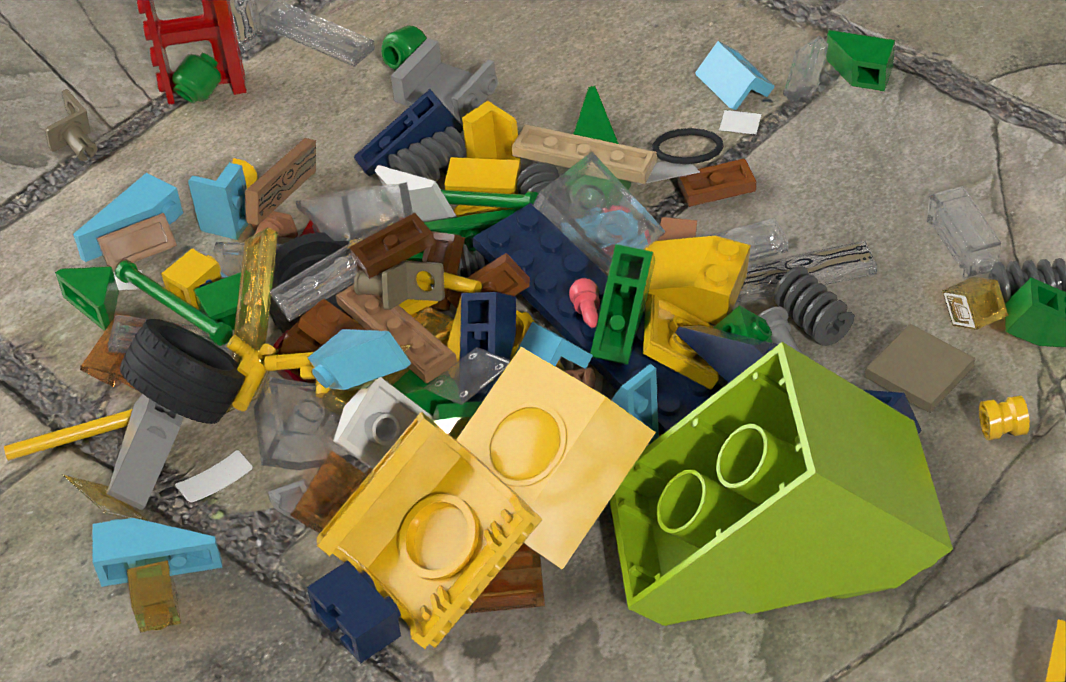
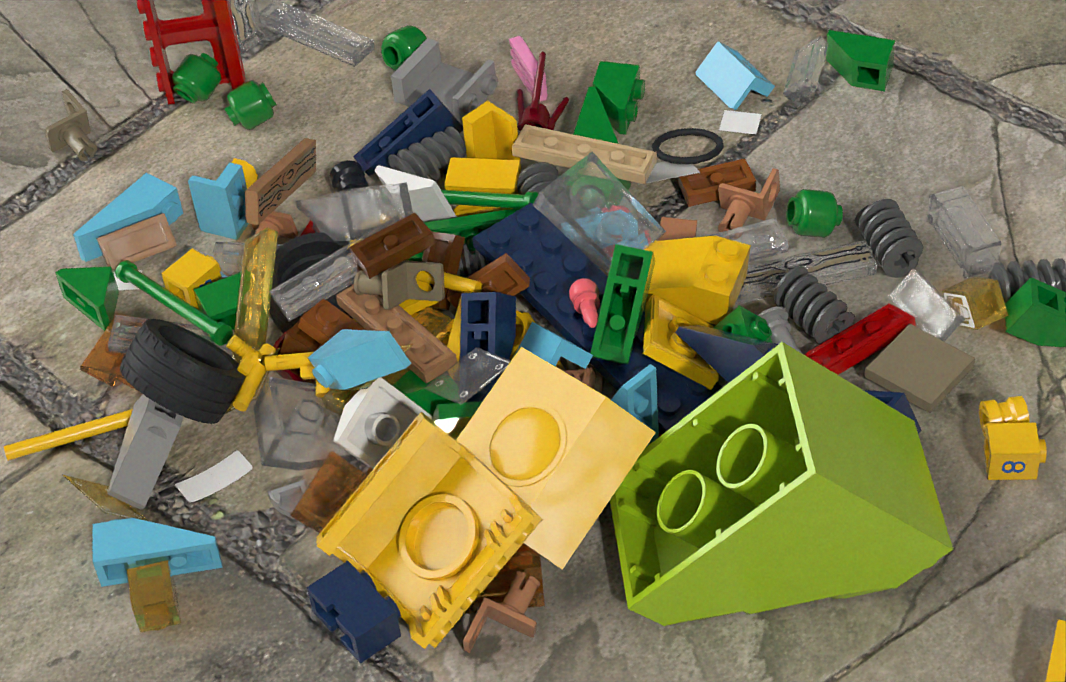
(250, 105): none -> green head
(347, 176): none -> black wheel
(508, 612): none -> nougat bracket
(526, 65): none -> bright pink tile
(537, 113): none -> dark red plant
(619, 91): none -> green slope
(745, 203): none -> nougat bracket
(813, 213): none -> green head
(861, 339): none -> red tile
(890, 237): none -> dark grey piece
(928, 306): none -> clear plate
(1013, 451): none -> yellow brick

